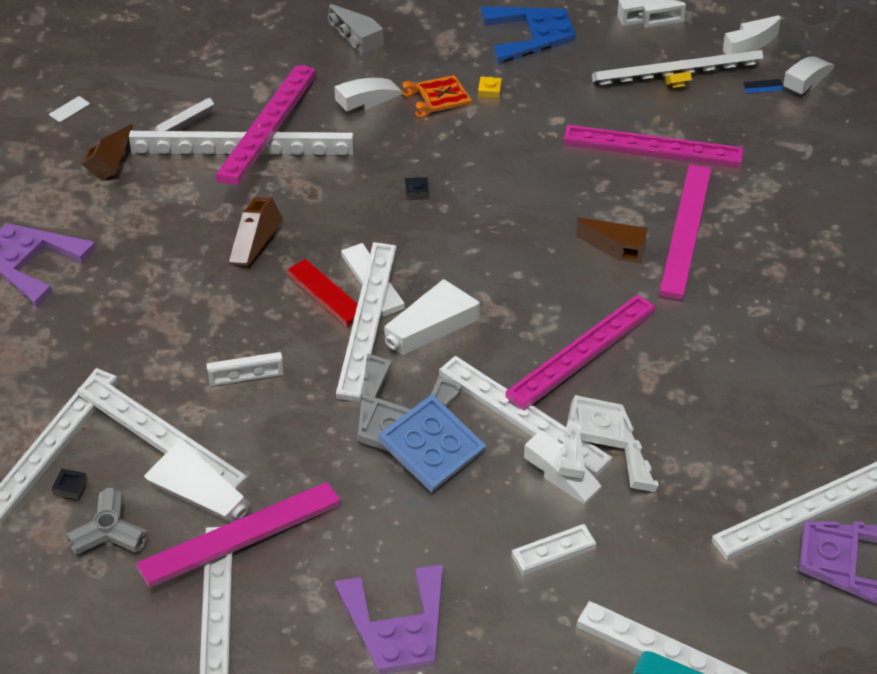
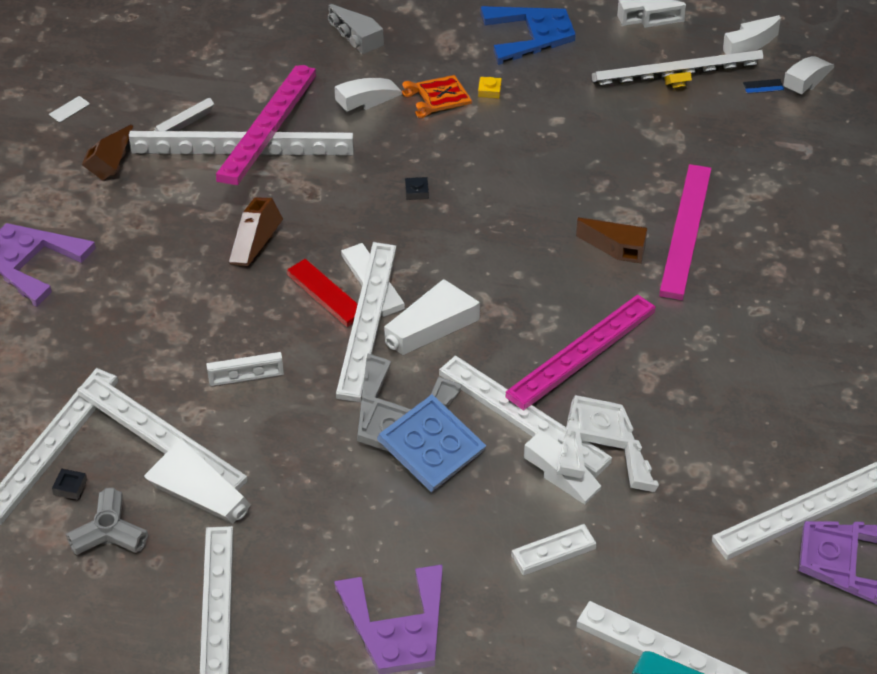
(237, 534): dark pink tile -> none
(653, 146): dark pink tile -> none

